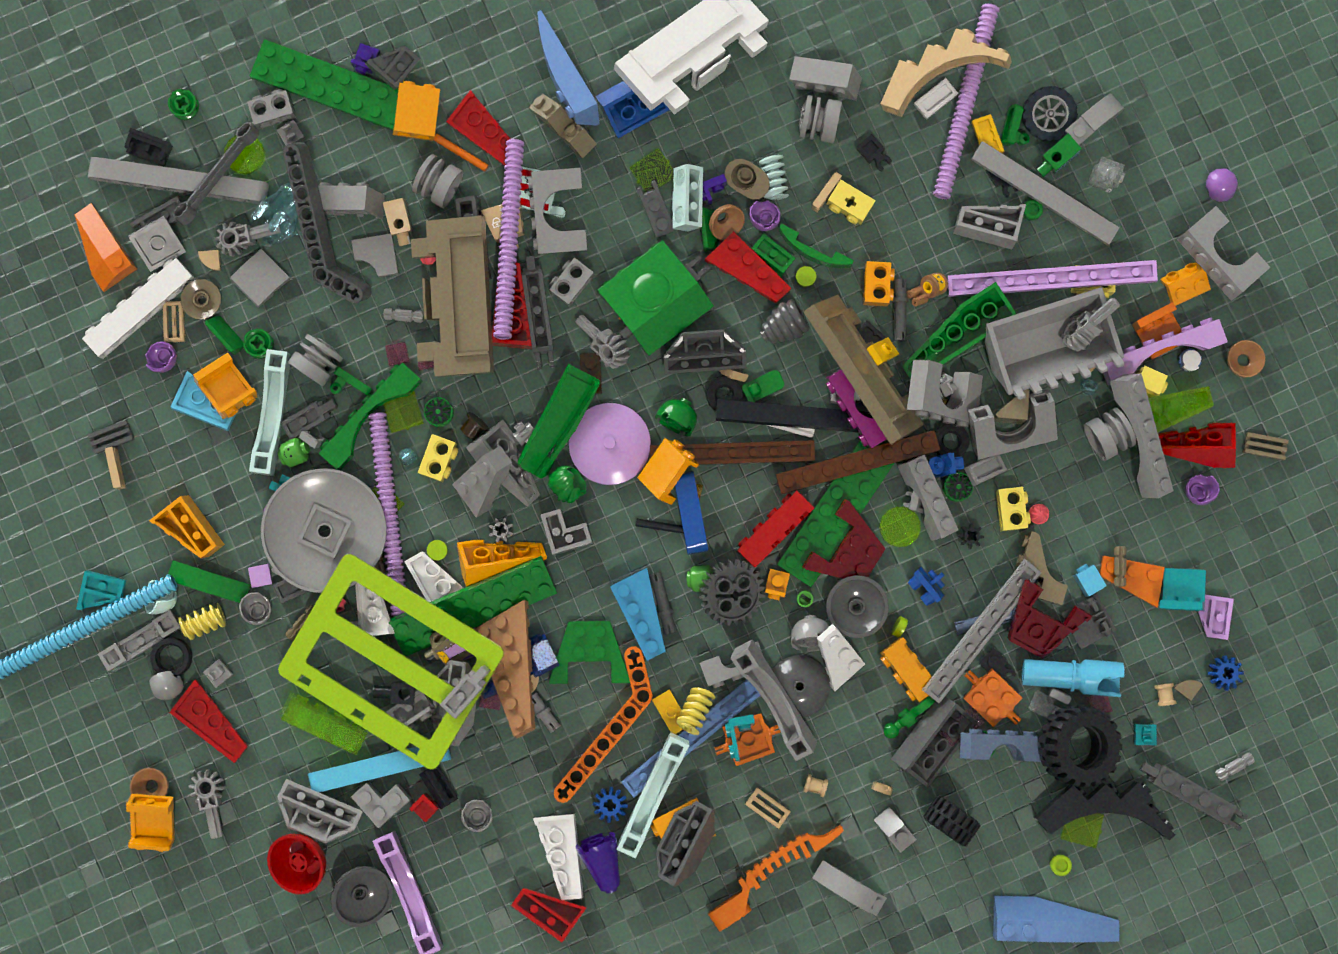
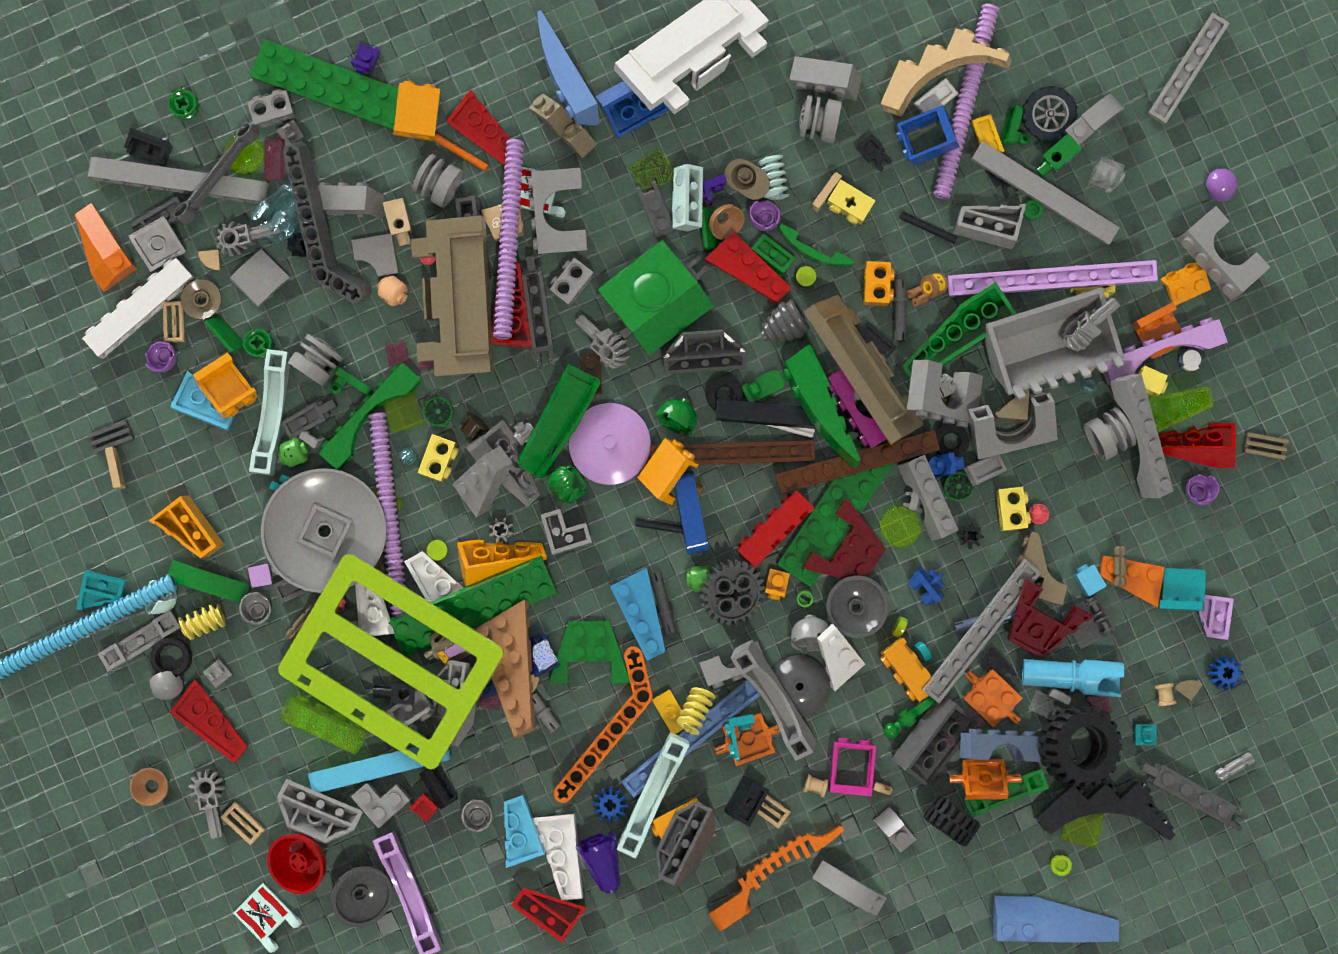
(151, 822): light orange panel -> none
(255, 823): none -> tan tile
(264, 914): none -> flag
(274, 160): none -> clear pink tile
(296, 245): none -> black gear
(392, 290): none -> light nougat head
(393, 65): dark grey wing -> none
(403, 315): light grey axle -> none
(465, 692): light grey hinge -> none
(521, 832): none -> medium azure wing
(735, 374): tan tile -> none
(746, 801): none -> black panel
(811, 389): none -> green wedge
(852, 789): none -> dark pink window
(882, 351): yellow plate -> none
(921, 120): none -> blue window
(922, 651): none -> teal tile
(928, 227): none -> black bar
(985, 779): none -> orange plate
(1030, 784): none -> green slope
(1188, 68): none -> light grey plate
(1253, 352): medium nougat piece -> none

